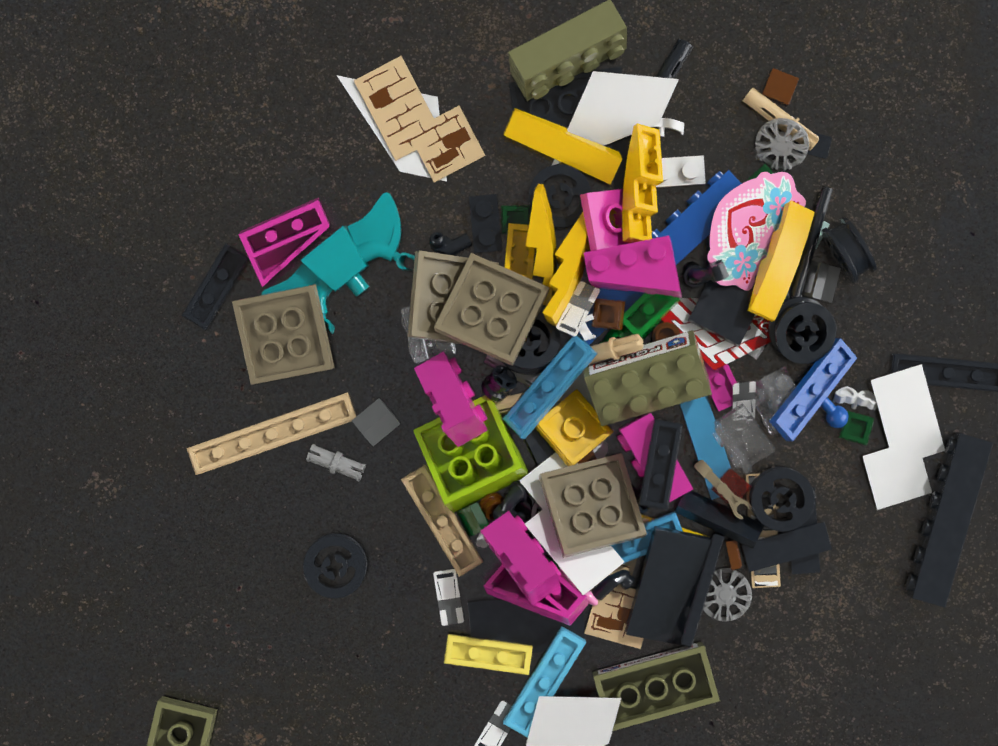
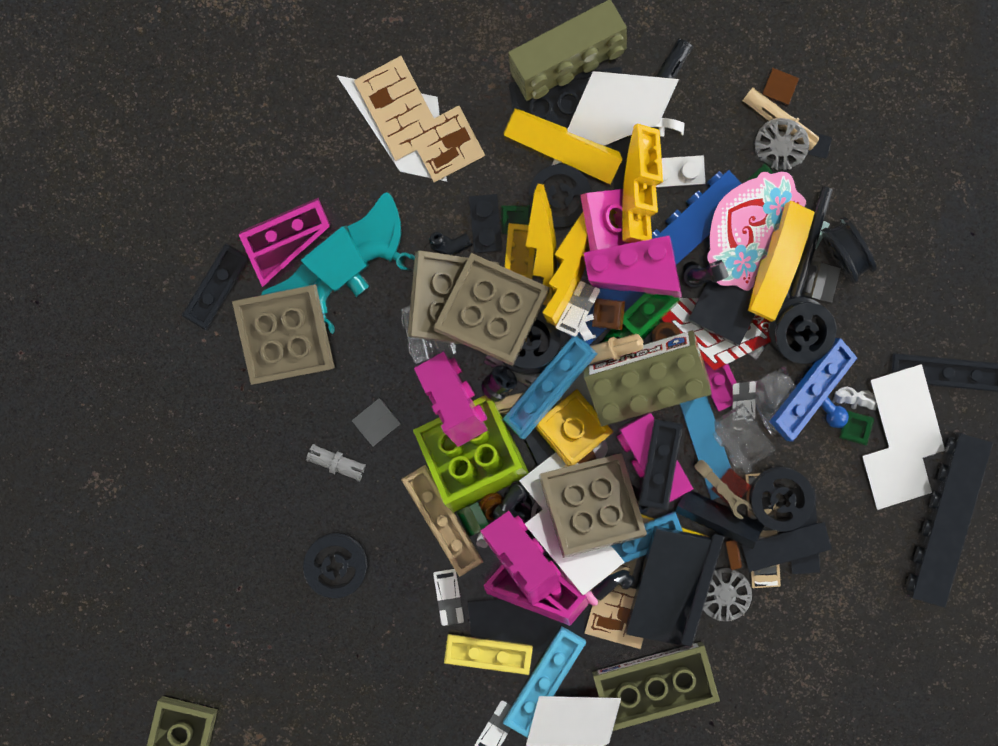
(271, 433): tan tile -> none

